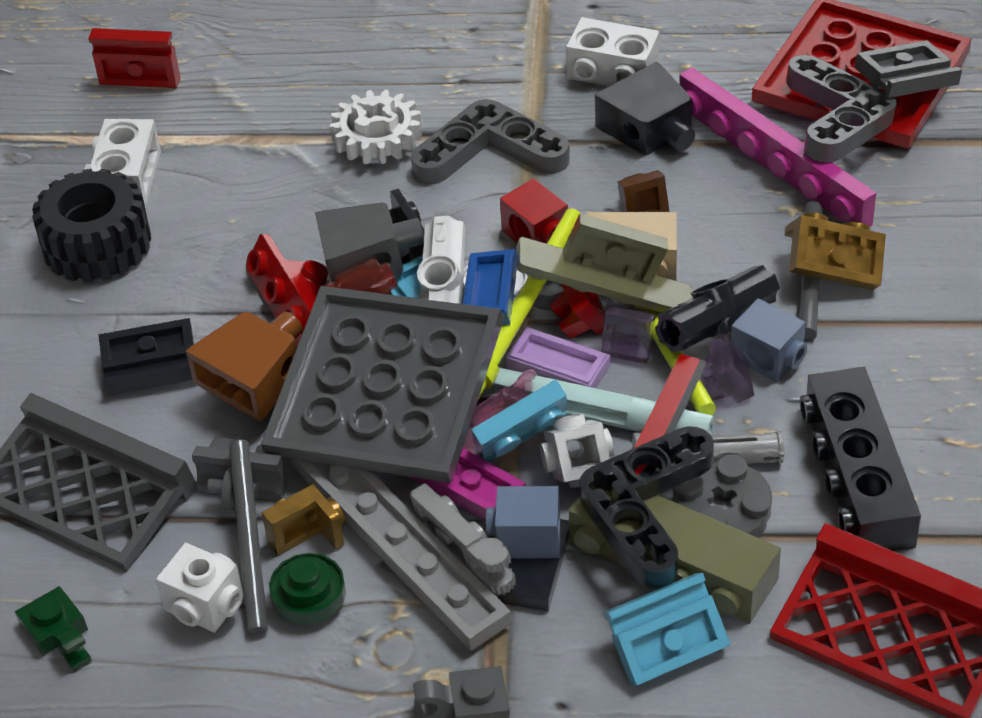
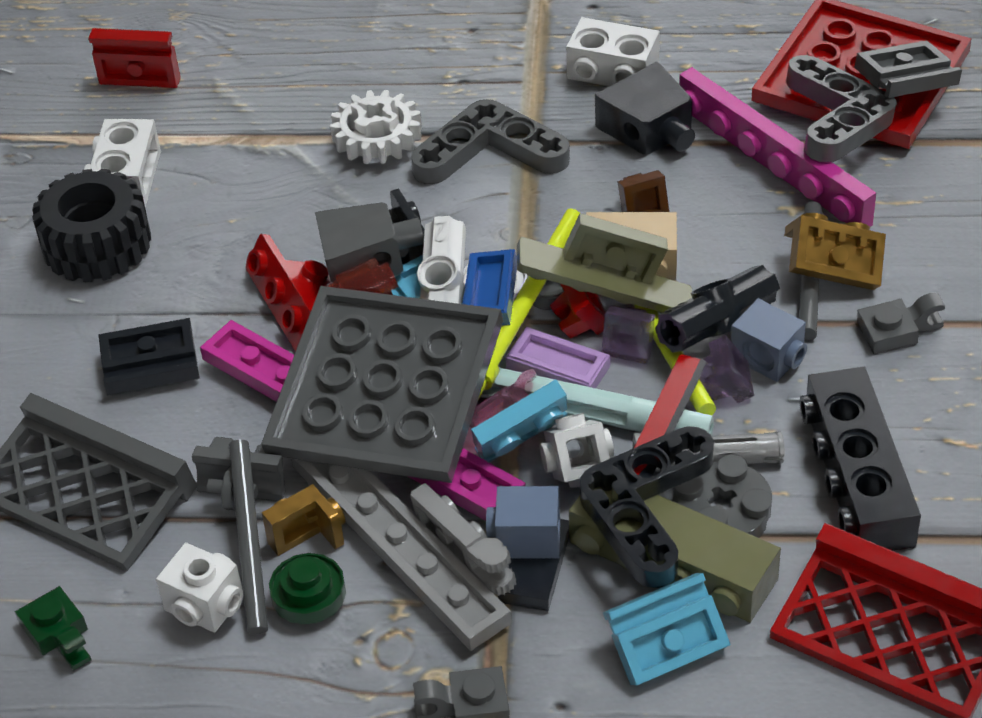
(246, 361): dark orange torso -> none
(531, 212): red brick -> none
(895, 326): none -> dark grey plate

